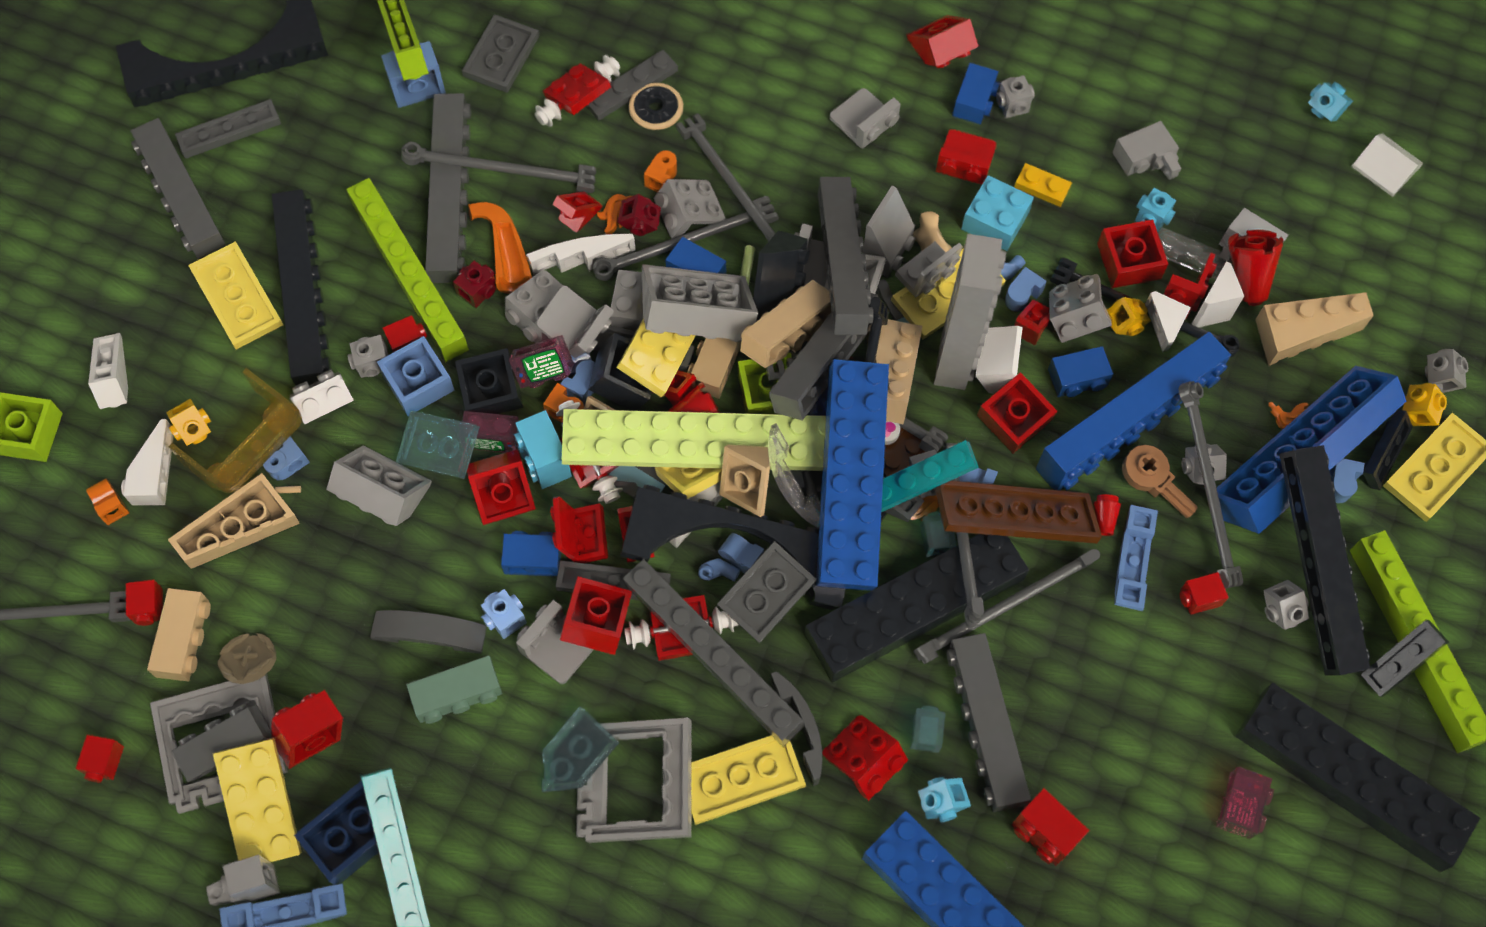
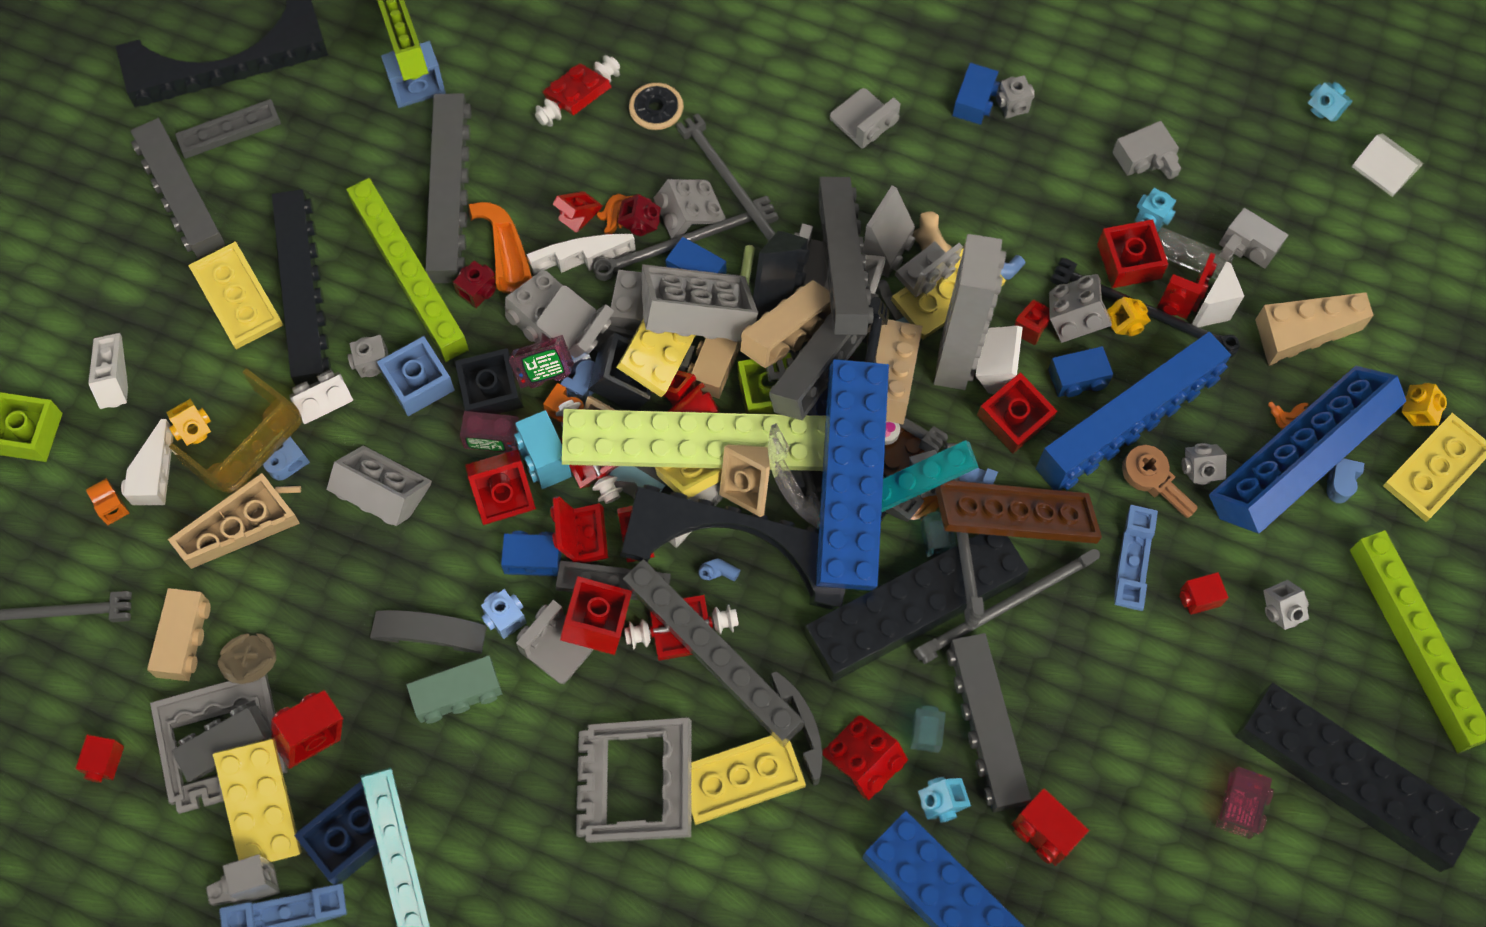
(144, 602): red brick -> none
(403, 332): red brick -> none
(437, 444): clear light blue tile -> none
(500, 53): dark grey plate -> none
(576, 752): clear light blue tile -> none
(584, 178): dark grey hinge -> none
(650, 71): dark grey plate -> none
(660, 170): orange leg -> none
(740, 552): medium blue leg -> none
(766, 592): dark grey plate -> none
(944, 40): slope -> none
(966, 156): red bracket -> none
(997, 211): medium azure brick -> none
(1024, 286): medium blue leg -> none
(1042, 185): yellow plate -> none
(1107, 511): red cone -> none
(1167, 317): white slope -> none
(1190, 393): dark grey hinge -> none
(1255, 263): red cone -> none
(1325, 561): black brick -> none
(1387, 449): black plate -> none
(1404, 658): plate -> none
(1446, 370): light grey brick -> none

